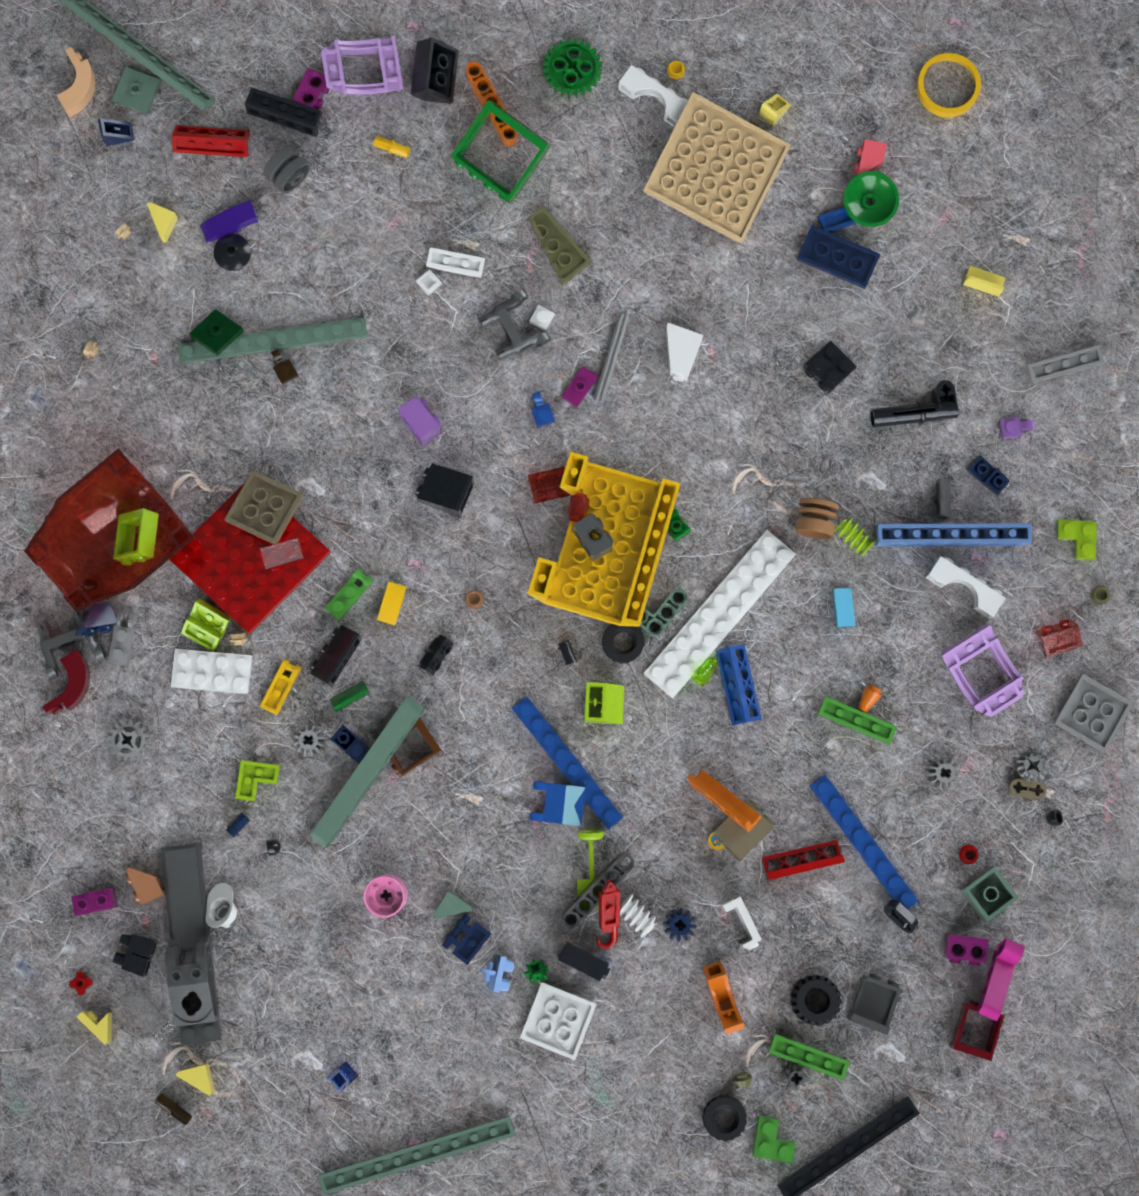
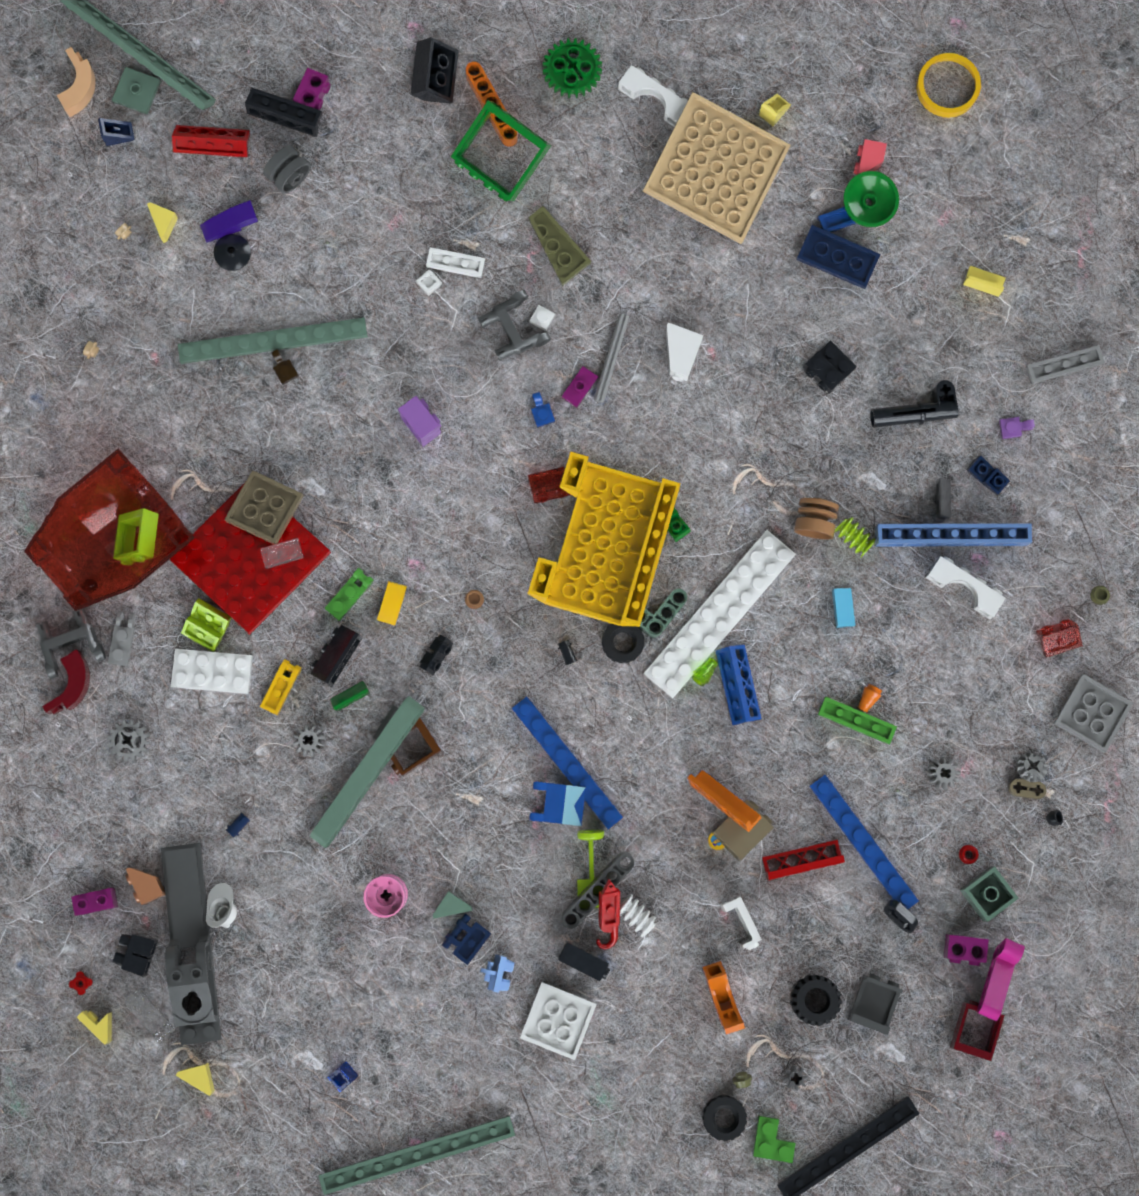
(97, 619): dark blue slope -> none
(173, 1109): dark brown axle -> none
(216, 332): dark green plate -> none
(238, 638): tan plate -> none
(252, 773): lime plate -> none
(273, 847): black hinge -> none
(350, 744): dark blue slope -> none
(389, 62): lavender wedge -> none
(391, 146): yellow axle -> none
(445, 489): black slope -> none
(536, 966): green gear -> none
(578, 507): clear red brick -> none
(594, 548): dark grey brick -> none
(604, 703): lime slope -> none
(674, 929): dark blue gear -> none
(676, 70): yellow plate -> none
(809, 1057): bright green plate -> none
(969, 648): lavender wedge -> none
(1084, 535): lime plate -> none

